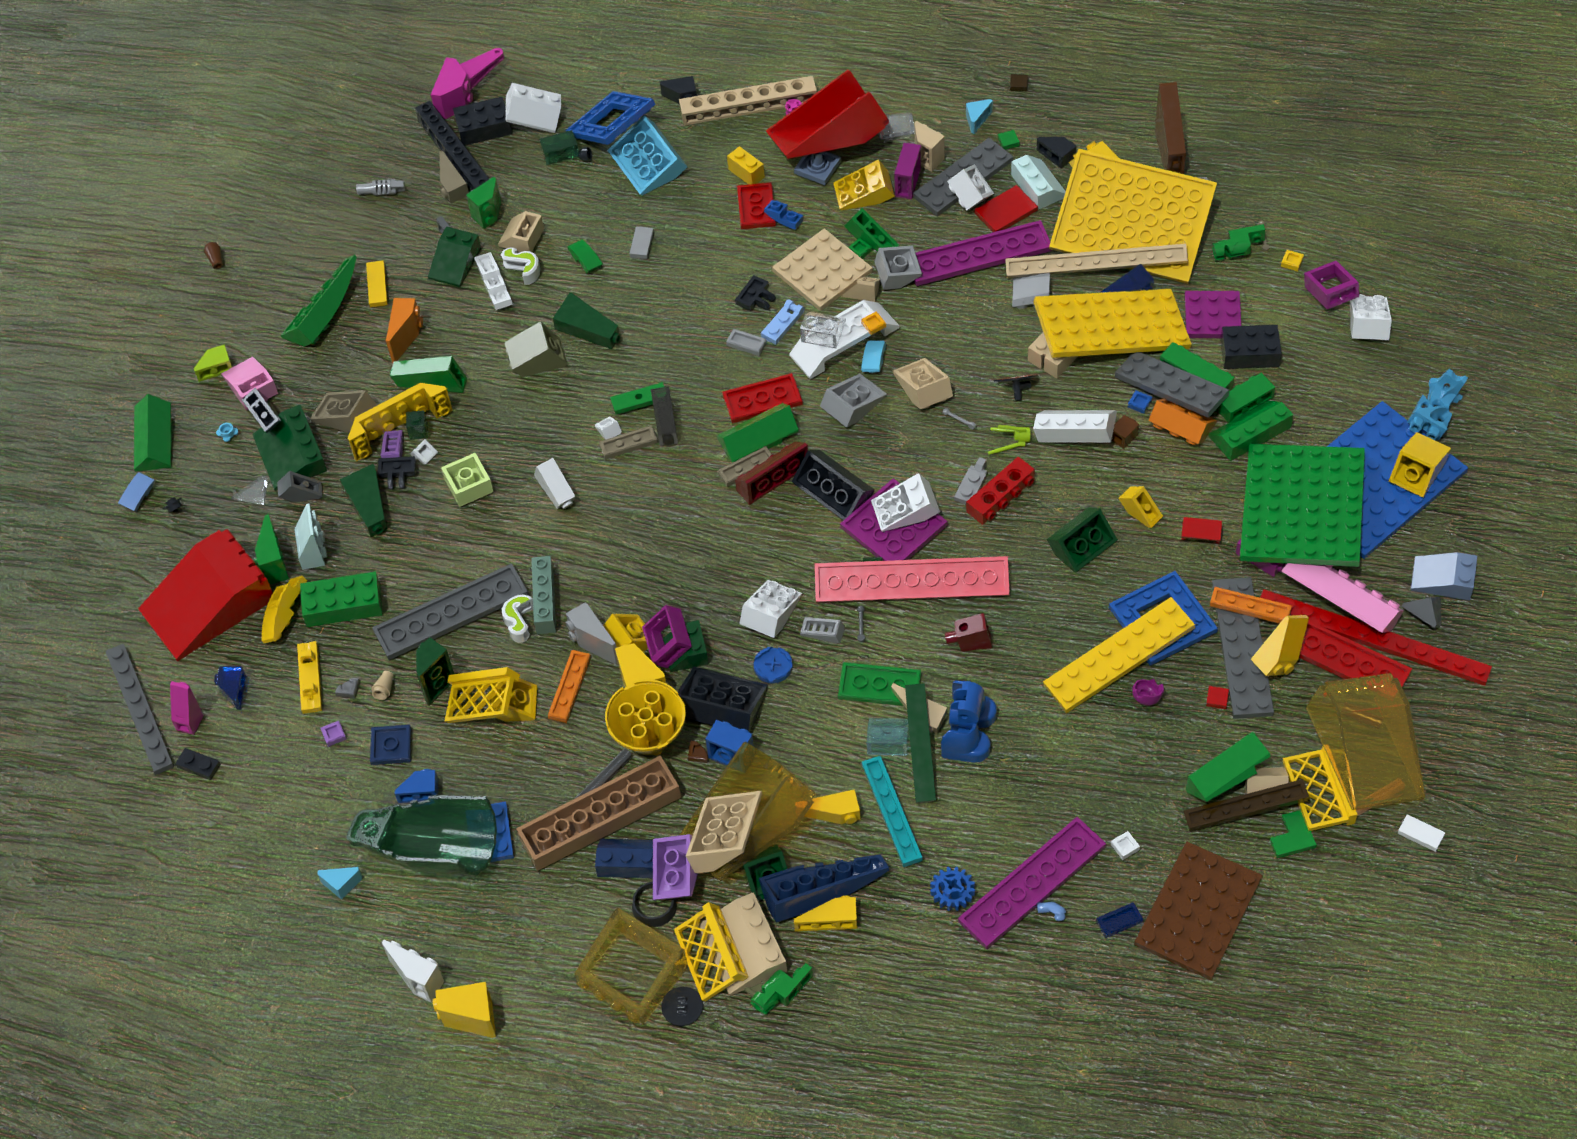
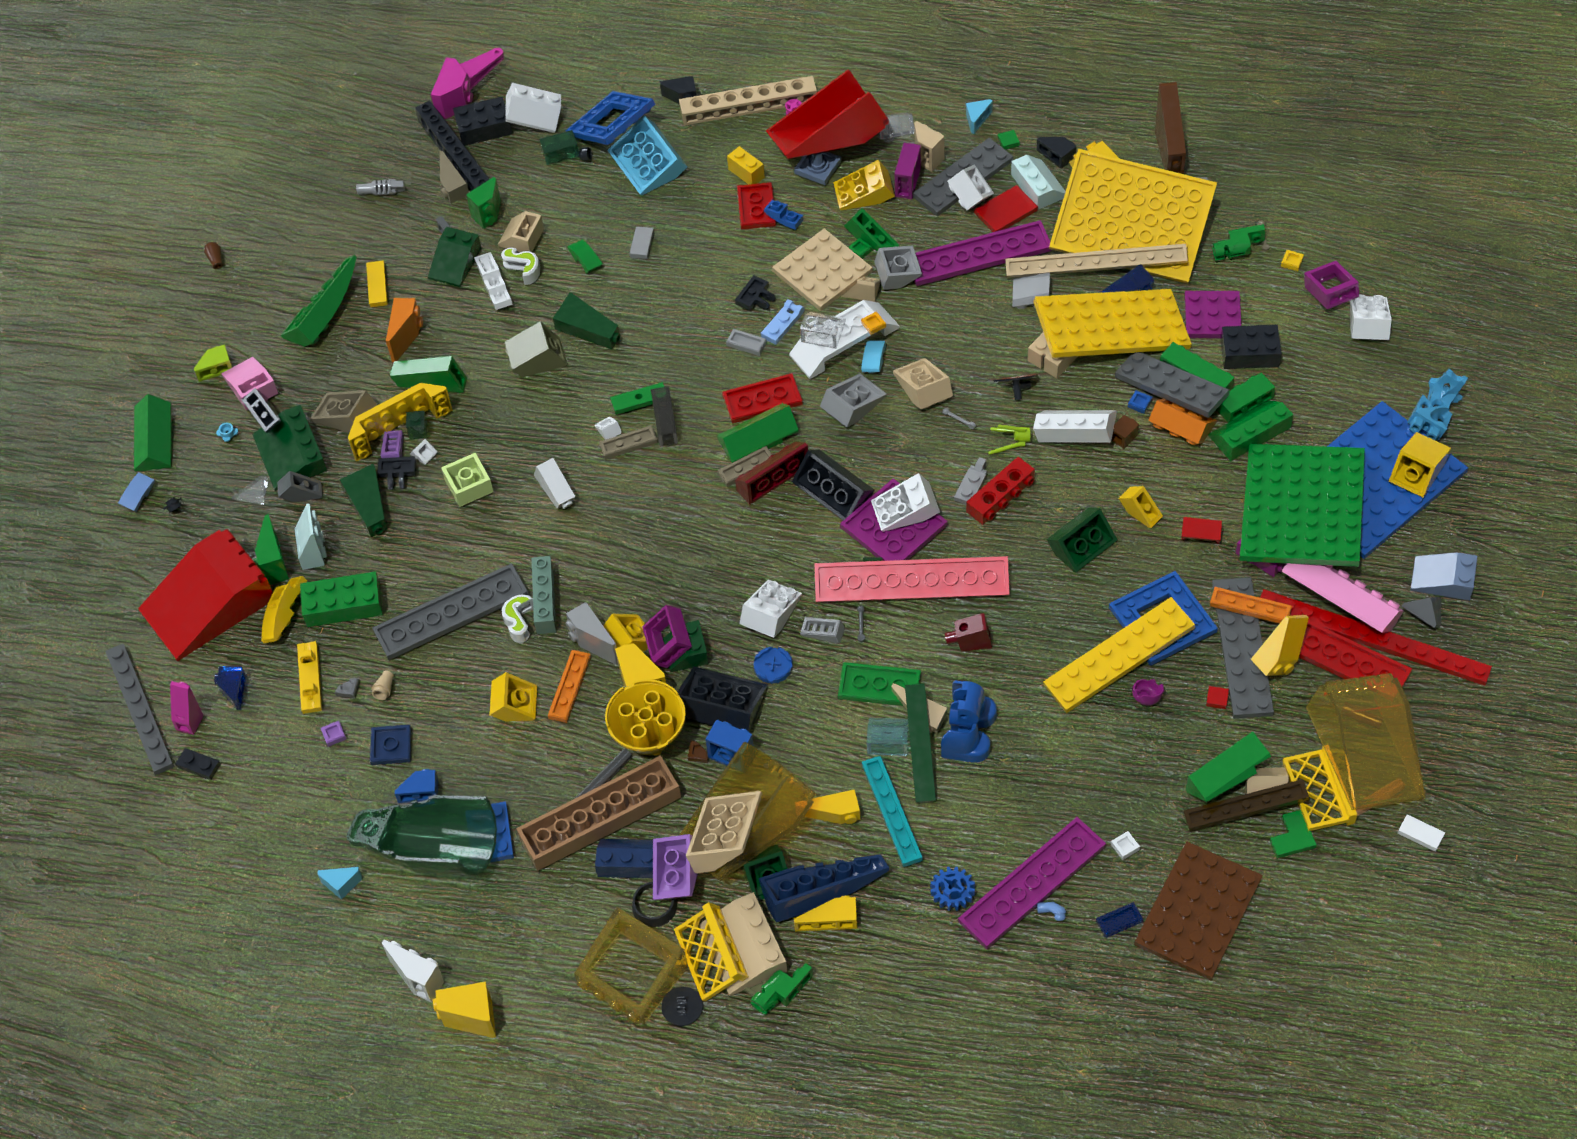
(433, 669): dark green slope -> none
(481, 680): yellow fence -> none
(1018, 82): dark brown tile -> none

